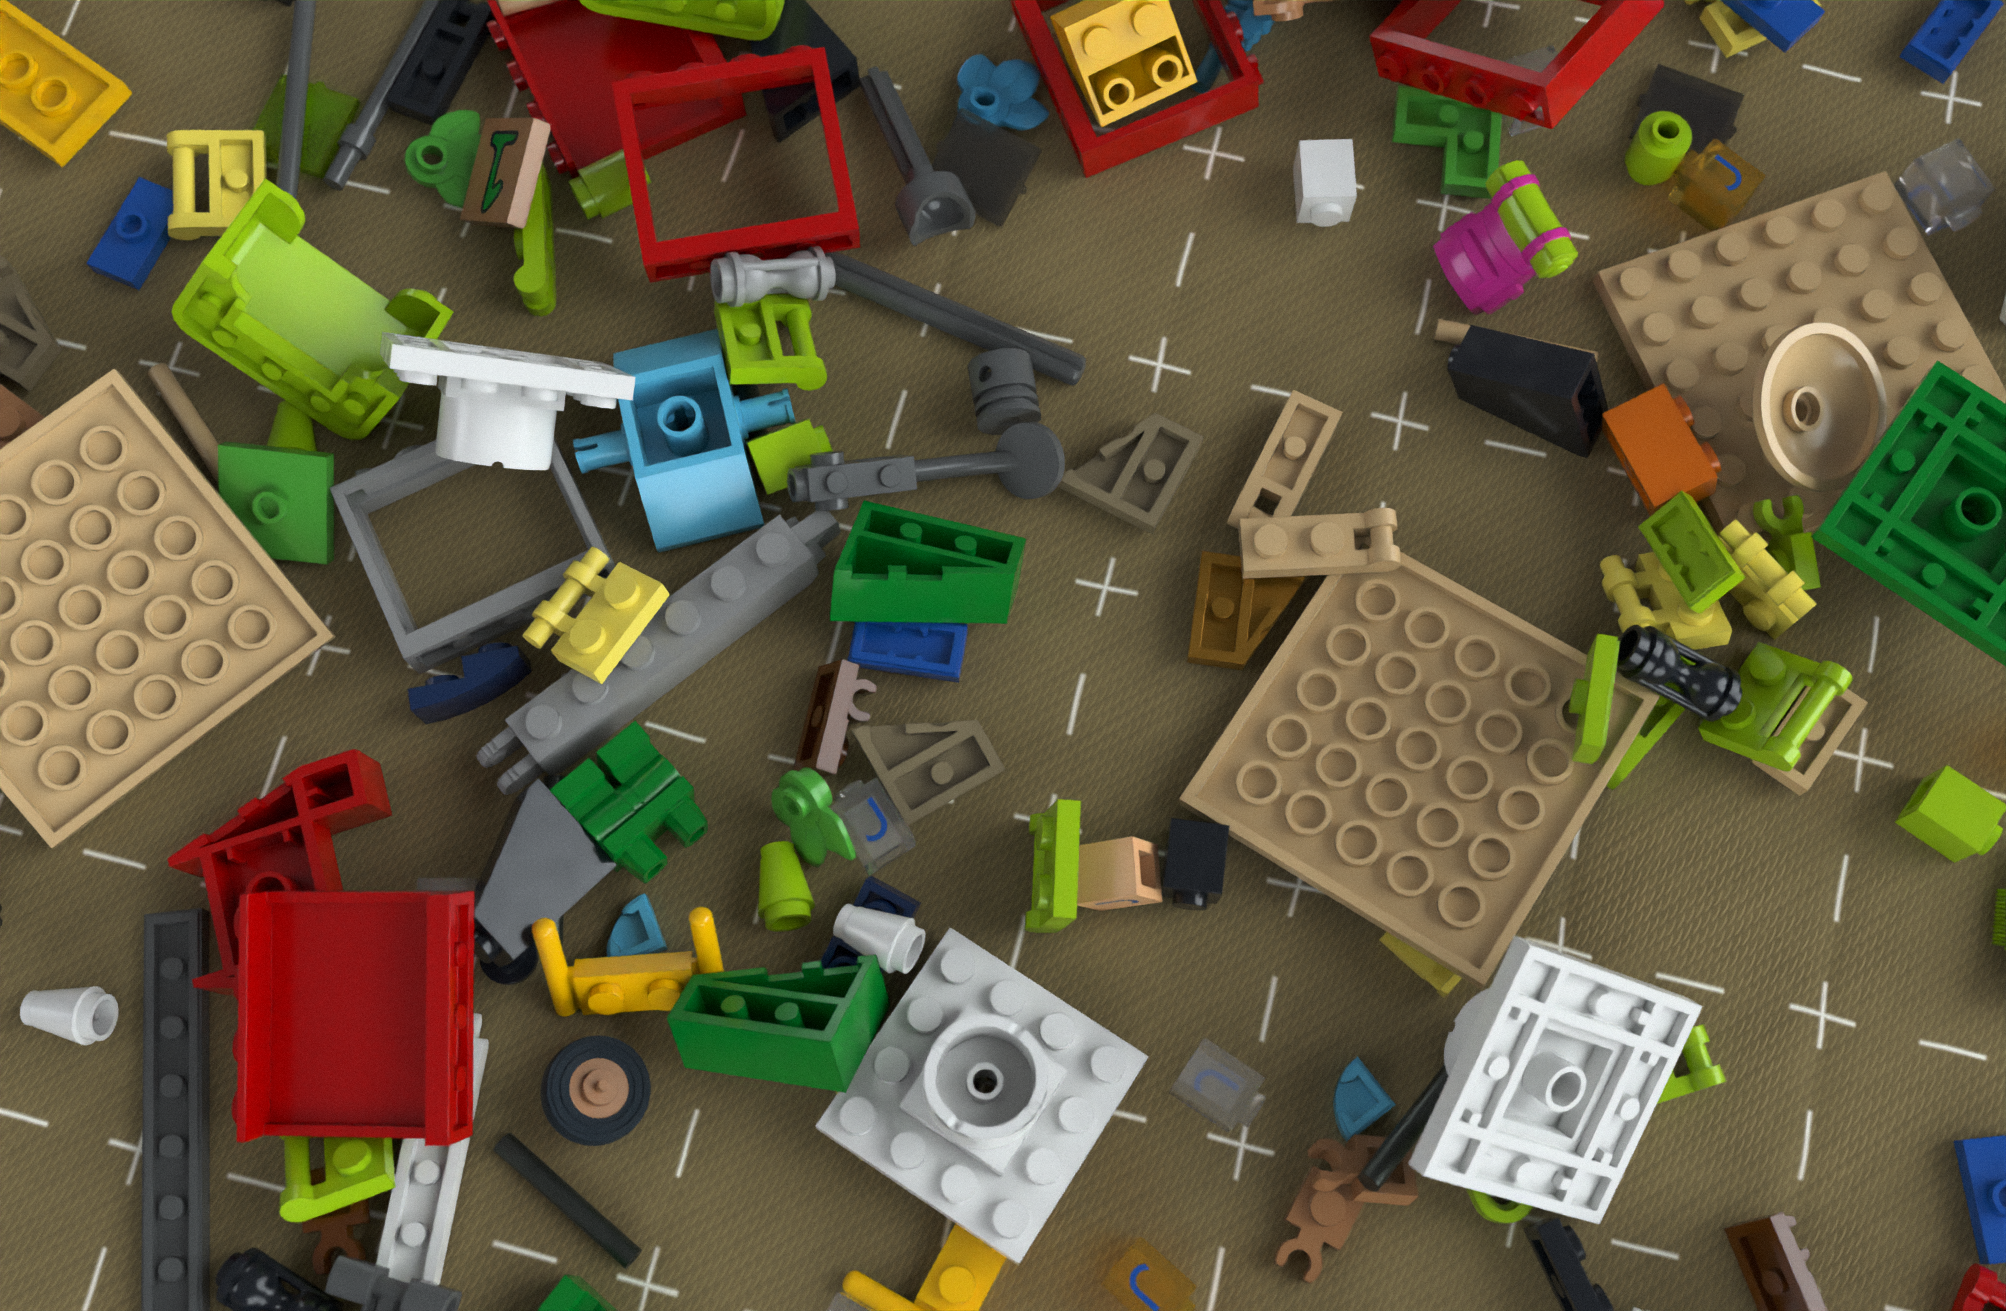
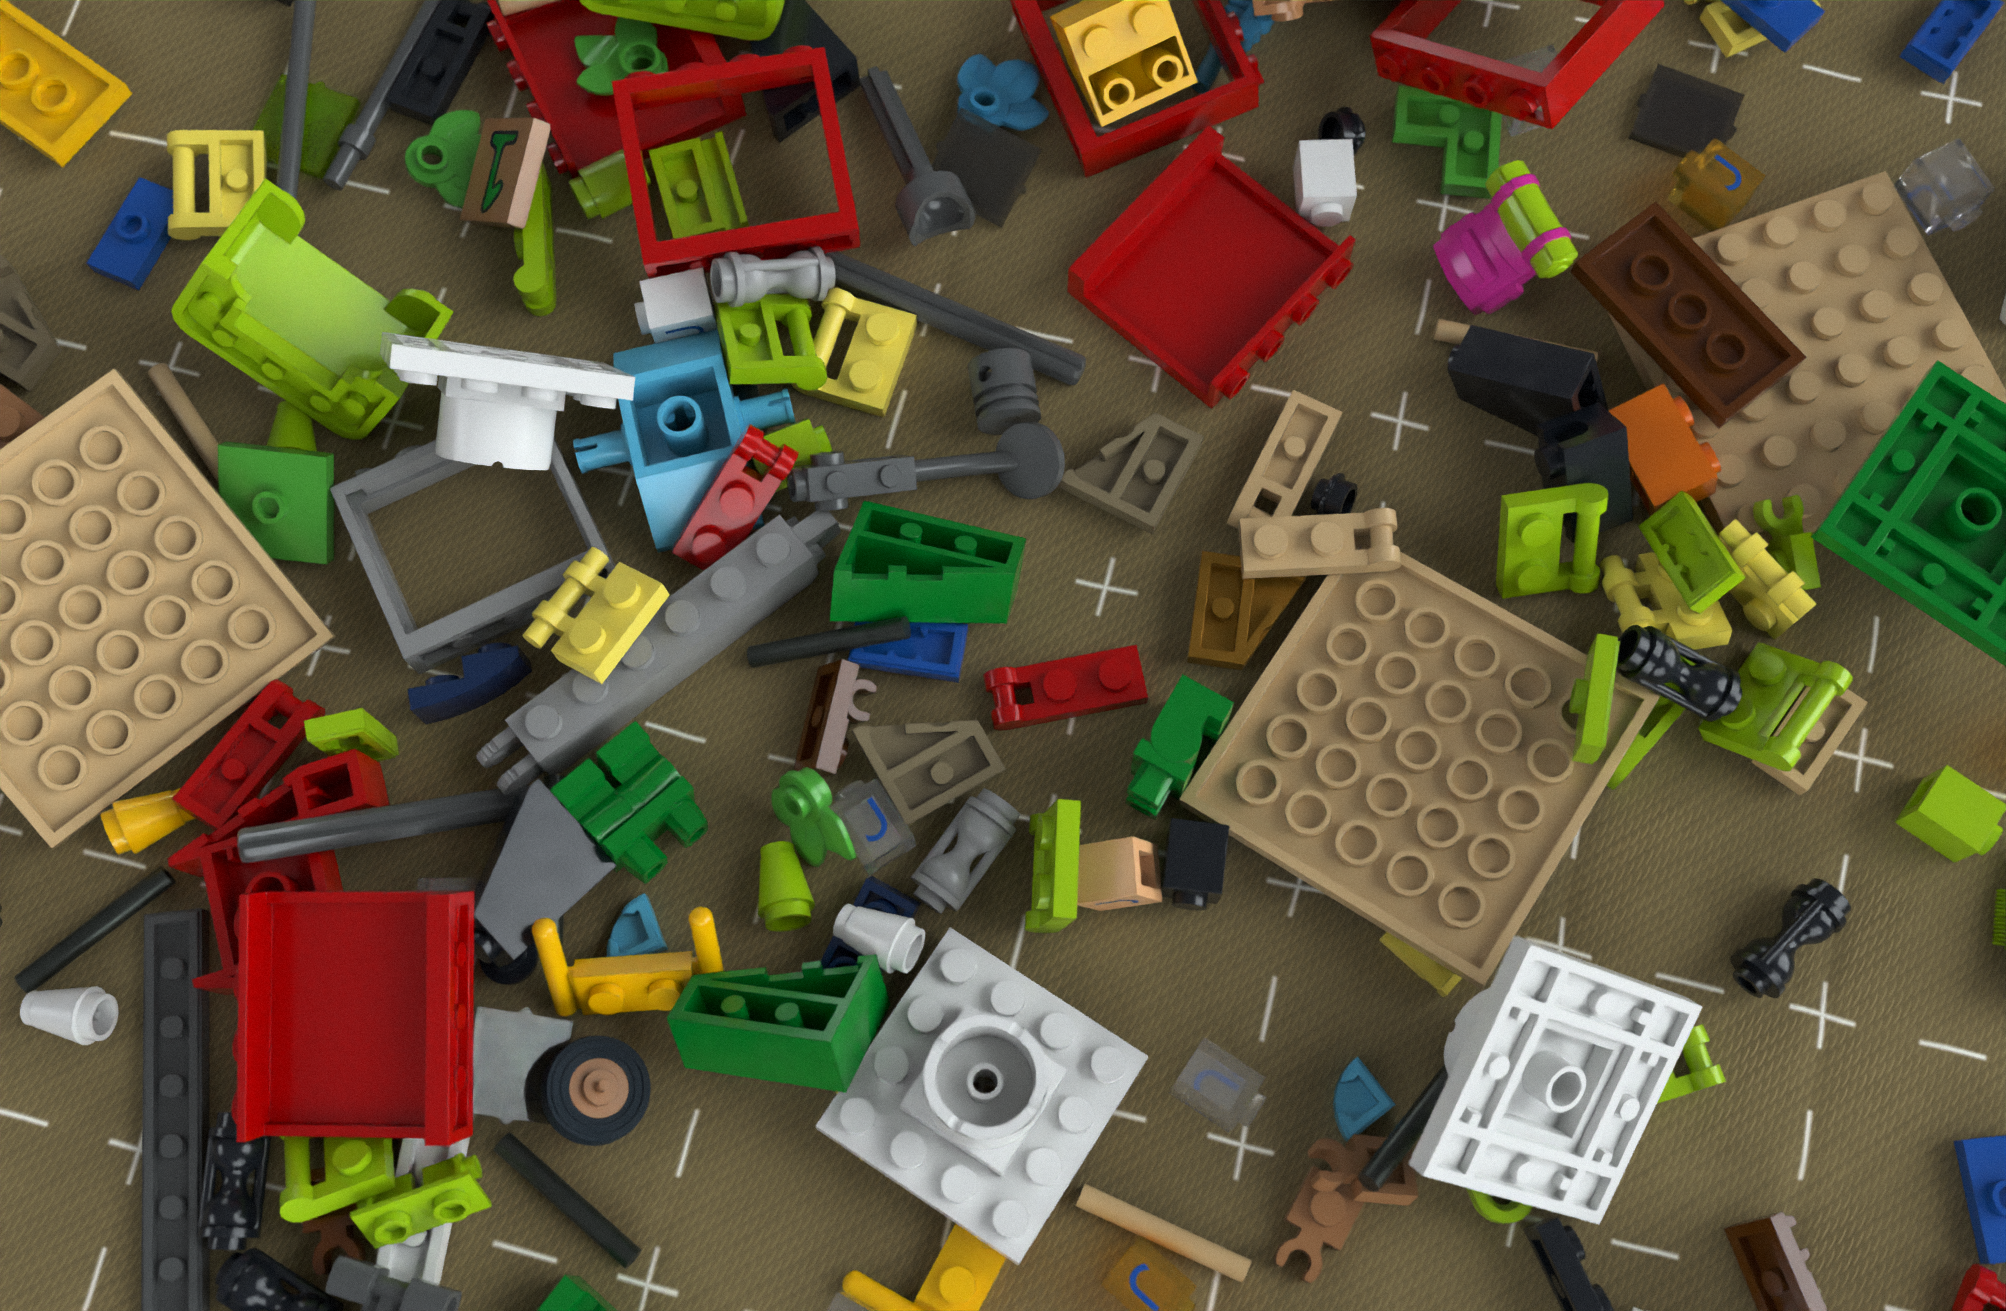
(94, 929): none -> pearl dark grey piece
(143, 821): none -> yellow cone
(232, 1212): none -> black piece
(246, 756): none -> red plate
(352, 731): none -> lime plate
(374, 825): none -> dark grey axle
(446, 1197): none -> lime hinge
(511, 1060): none -> clear smoke piece
(614, 57): none -> bright green plate
(676, 305): none -> white brick
(698, 187): none -> lime plate
(734, 499): none -> red plate
(829, 642): none -> pearl dark grey bar
(873, 354): none -> light yellow plate
(982, 828): none -> light grey piece
(1067, 687): none -> red plate
(1163, 1233): none -> tan bar
(1167, 760): none -> green hips
(1207, 271): none -> red panel
(1334, 495): none -> black plate
(1343, 125): none -> black plate
(1532, 540): none -> lime plate
(1587, 449): none -> black brick
(1657, 148): lime brick -> none
(1687, 314): none -> reddish brown plate
(1807, 918): none -> black piece
(1818, 405): tan dish -> none

